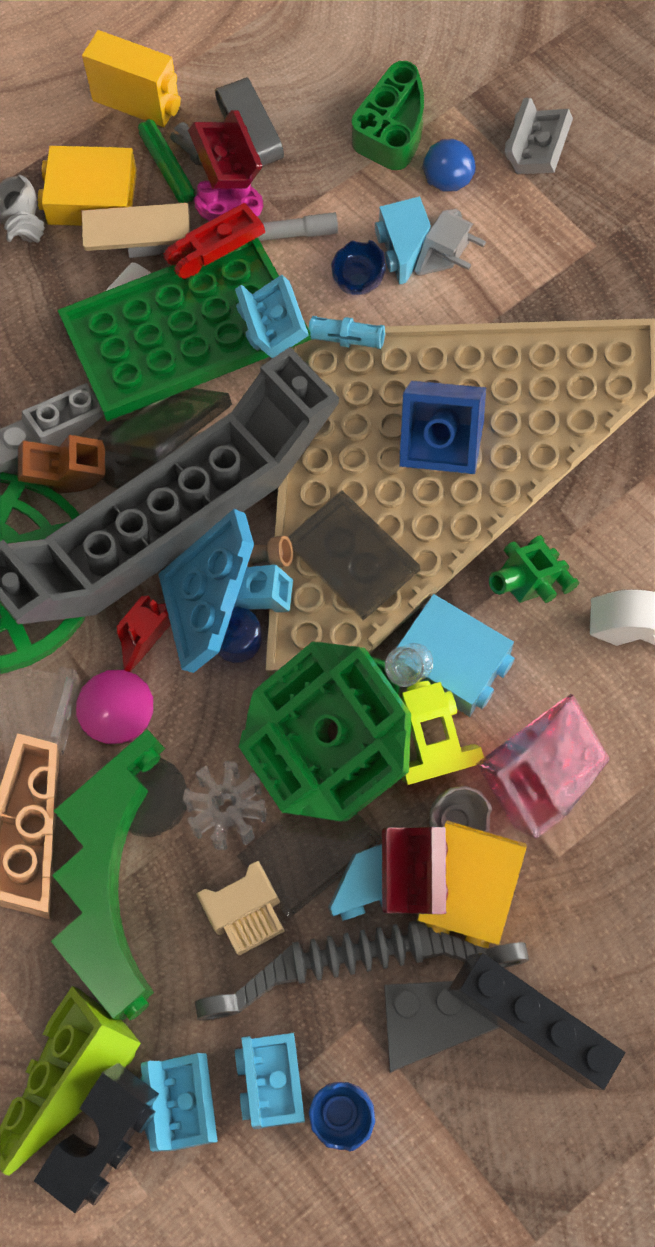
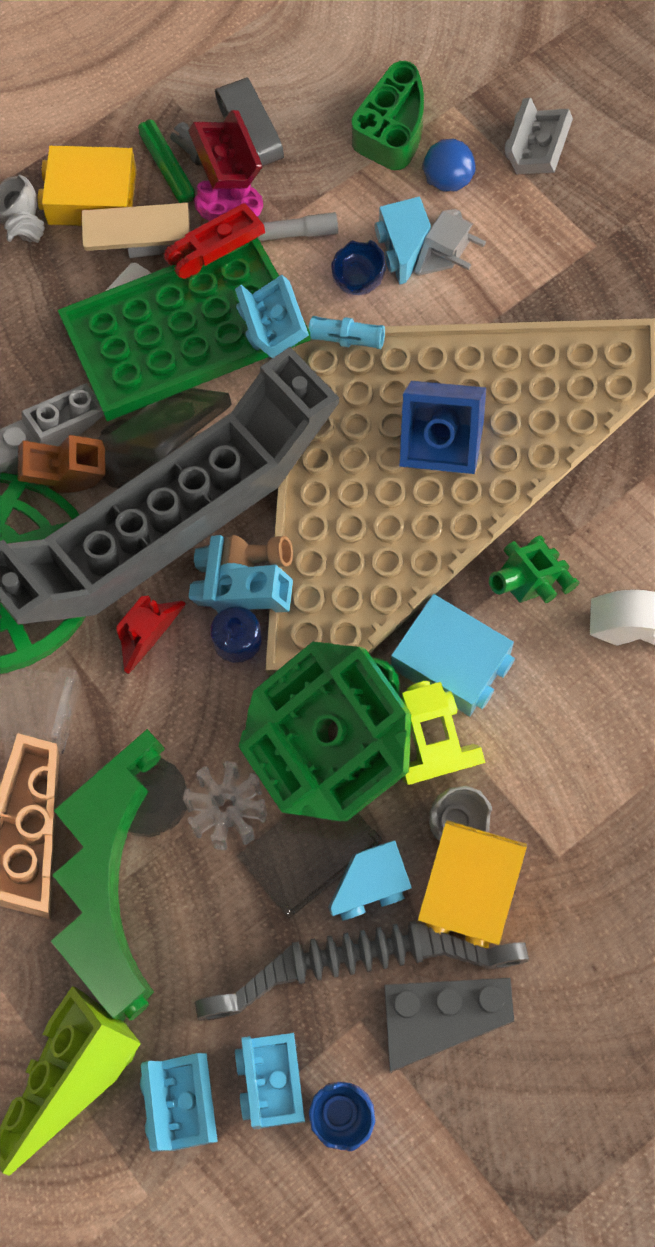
(78, 1170): black arch -> none
(114, 707): dark pink dish -> none
(131, 78): yellow brick -> none
(203, 588): dark azure plate -> none
(244, 910): tan piece -> none
(353, 555): clear smoke tile -> none
(401, 665): clear wheel -> none
(414, 870): dark red bracket -> none
(536, 1021): black brick -> none
(545, 767): clear pink slope -> none

